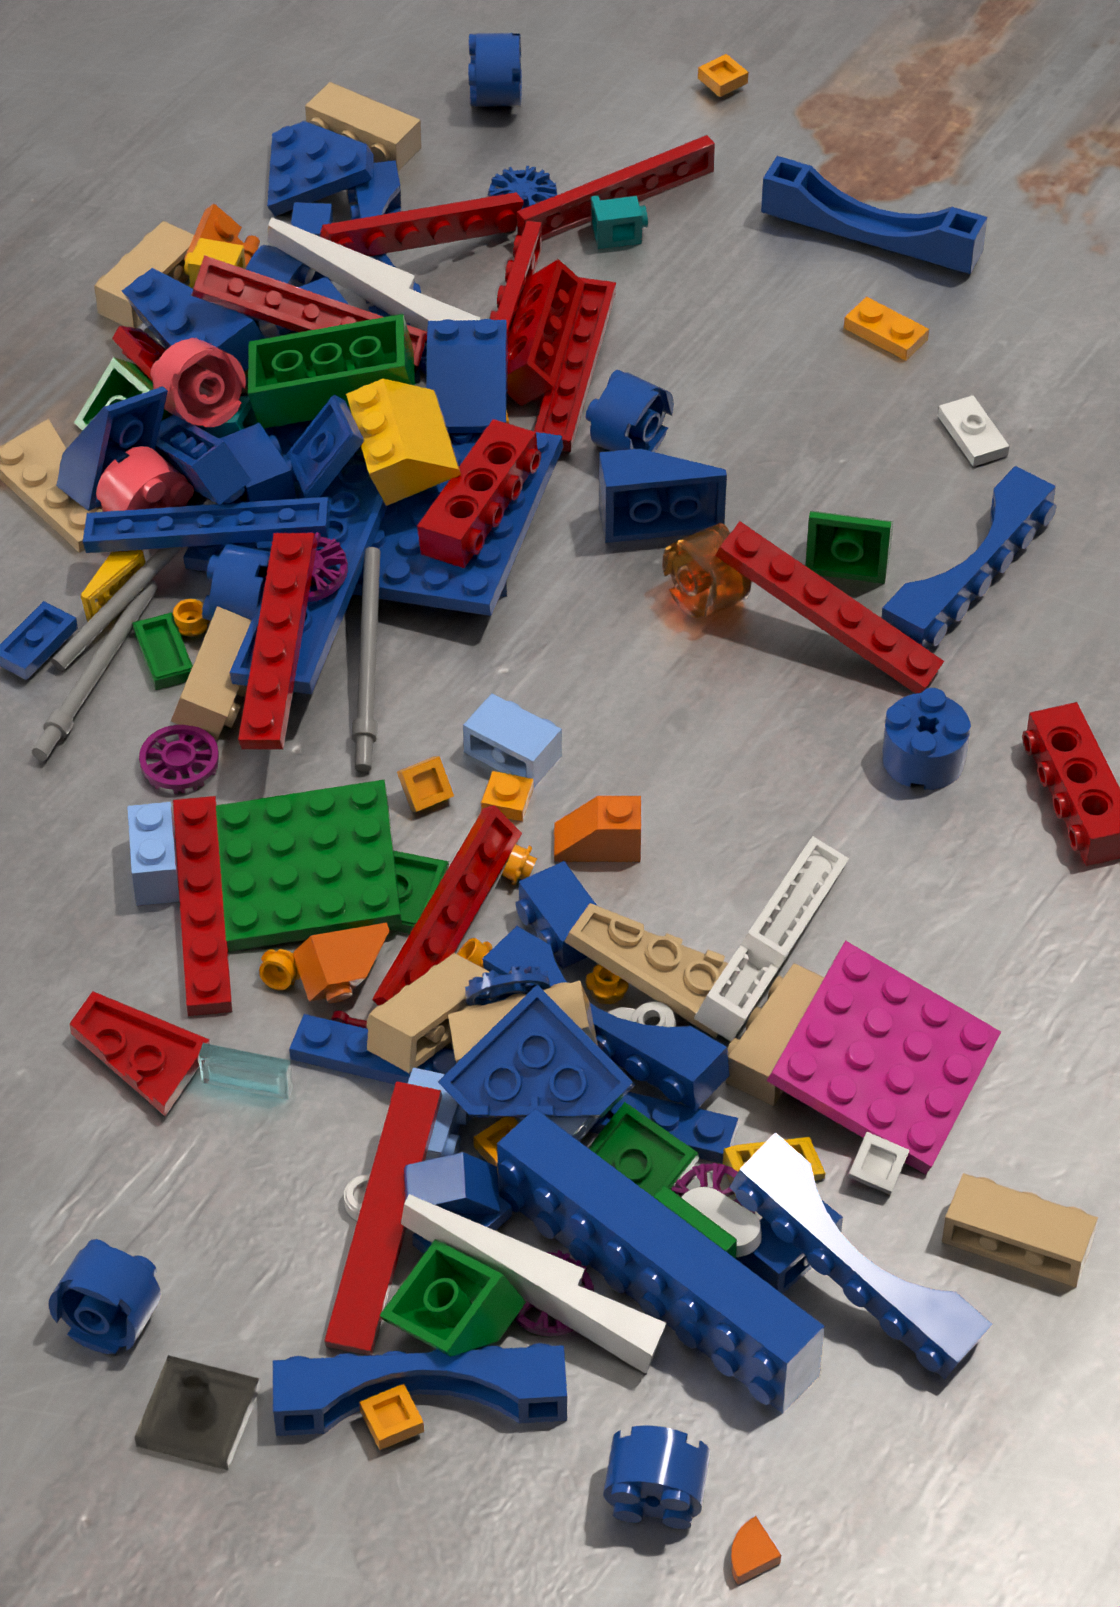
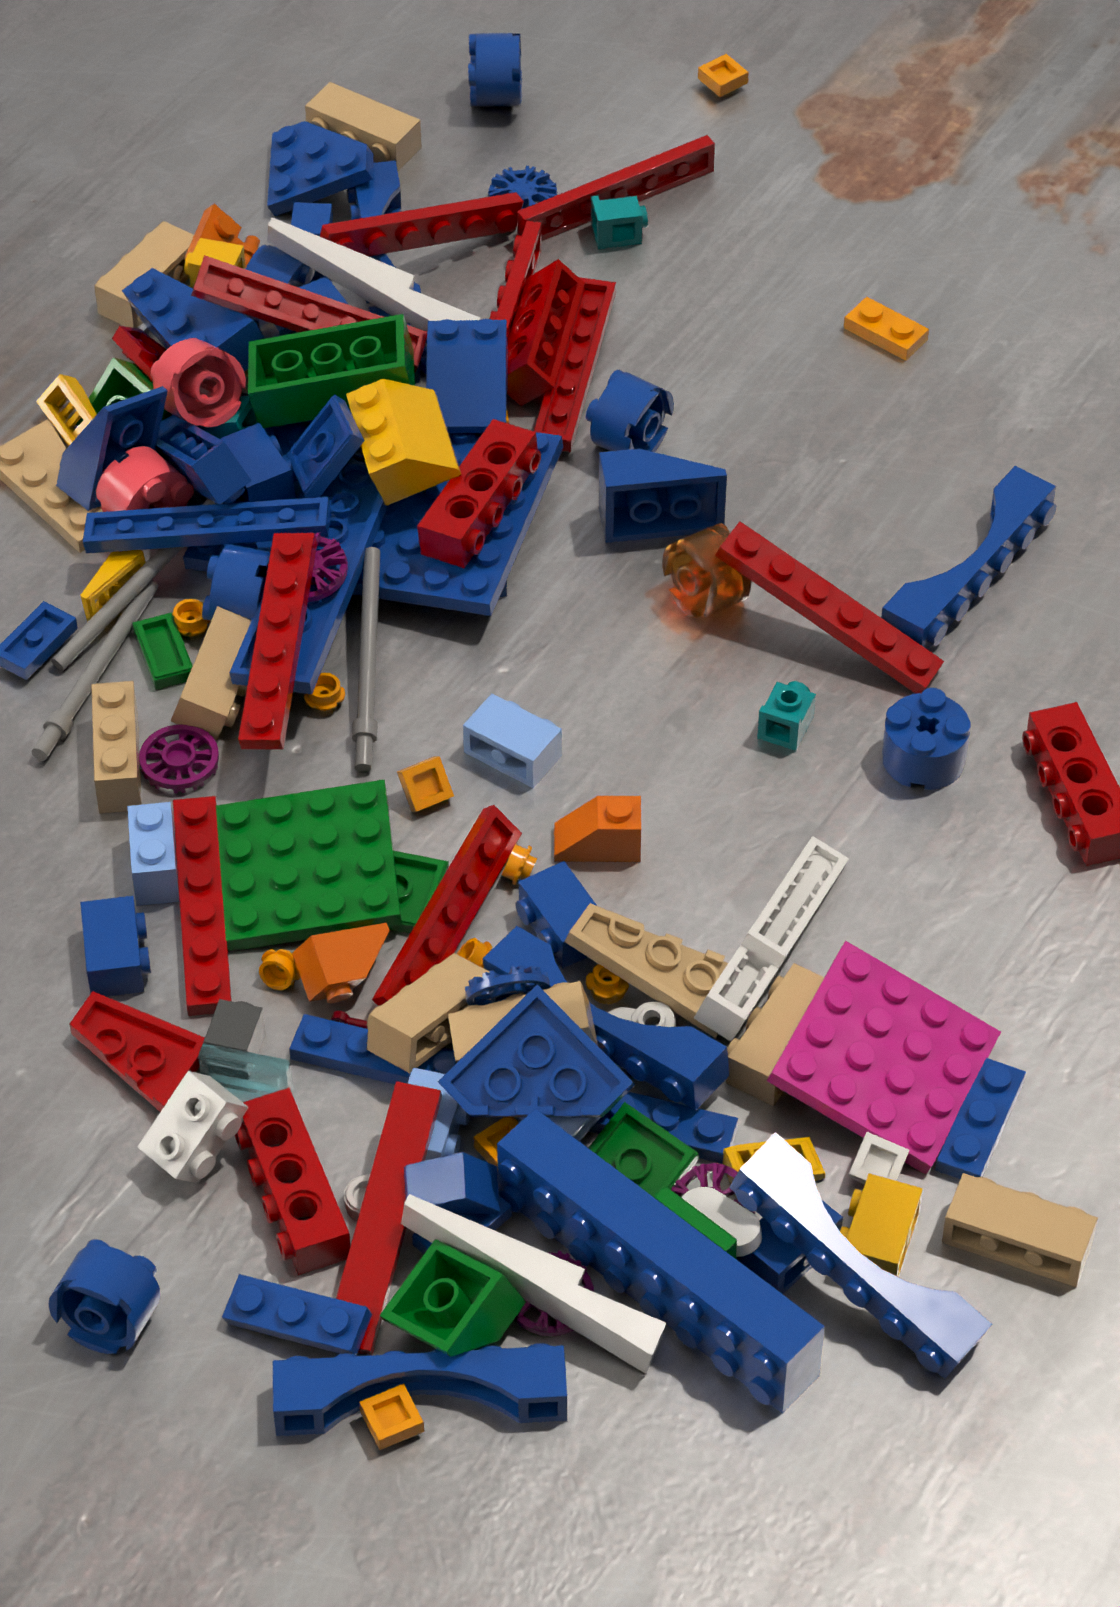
(52, 403): none -> yellow slope
(112, 946): none -> blue brick
(116, 746): none -> tan brick
(193, 1127): none -> white brick
(197, 1412): clear smoke tile -> none
(237, 1026): none -> dark grey brick
(297, 1315): none -> blue plate
(309, 1242): none -> red brick
(326, 693): none -> light orange plate
(509, 794): light orange plate -> none
(656, 1476): blue brick -> none
(752, 1552): orange tile -> none
(789, 706): none -> teal brick
(848, 546): green slope -> none
(883, 1221): none -> yellow brick
(941, 237): blue arch -> none
(973, 430): white plate -> none
(981, 1120): none -> blue plate

